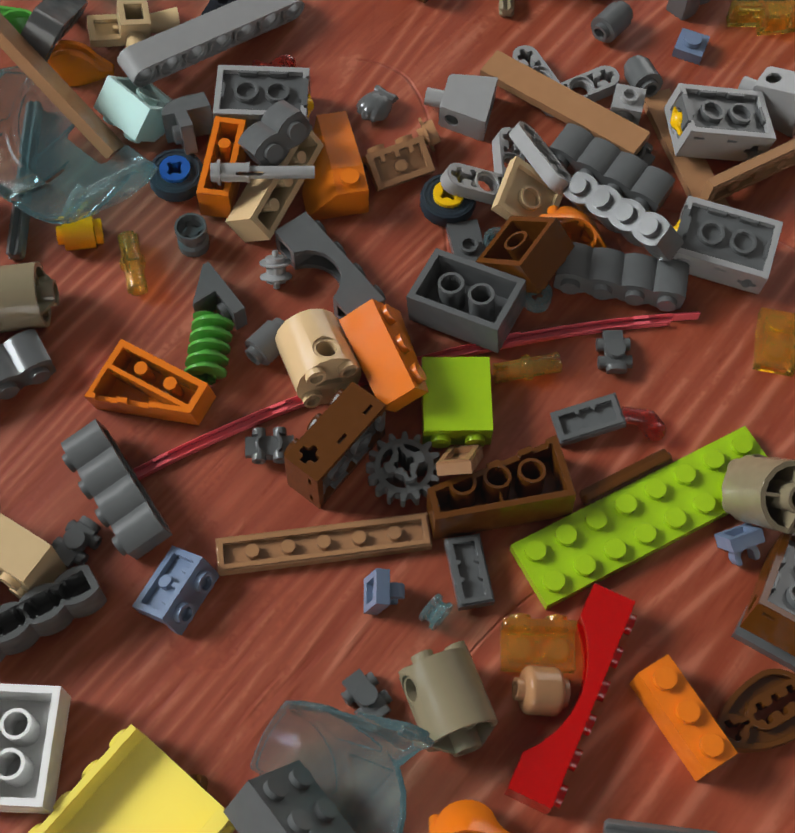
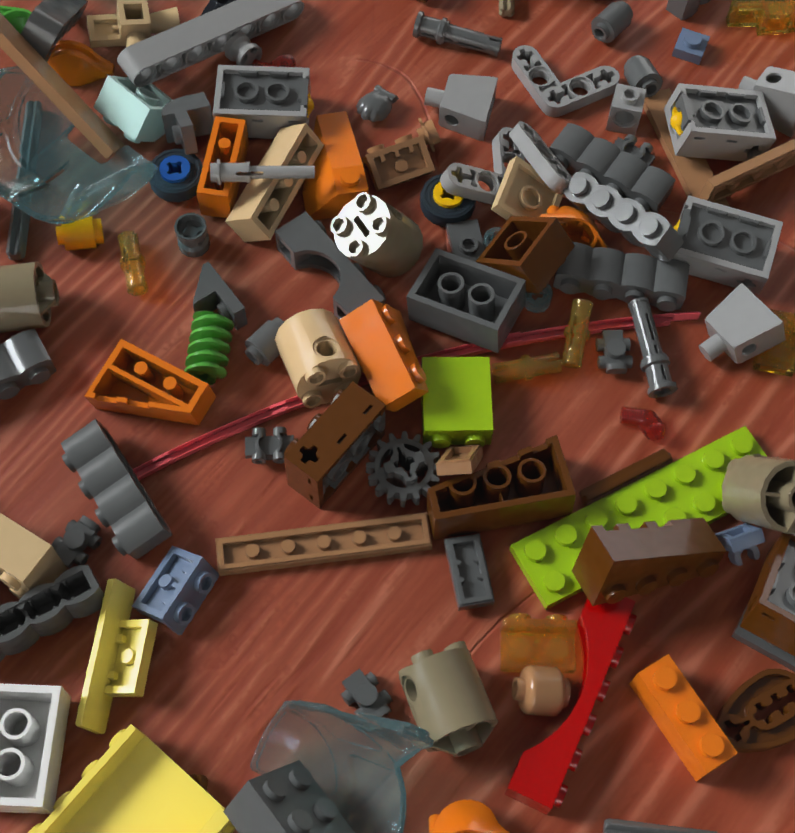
(117, 659): none -> light yellow bracket
(242, 50): none -> light grey wheel
(275, 134): dark grey brick -> none
(275, 269): light grey wheel -> none
(377, 236): none -> dark tan cylinder
(380, 592): sand blue tile -> none
(435, 611): clear light blue bush -> none
(444, 32): none -> dark grey pin
(564, 103): medium nougat tile -> none
(577, 333): none -> clear yellow pin
(588, 419): dark grey plate -> none
(645, 558): none -> reddish brown wedge
(654, 361): none -> dark grey pin
(741, 327): none -> light grey torso

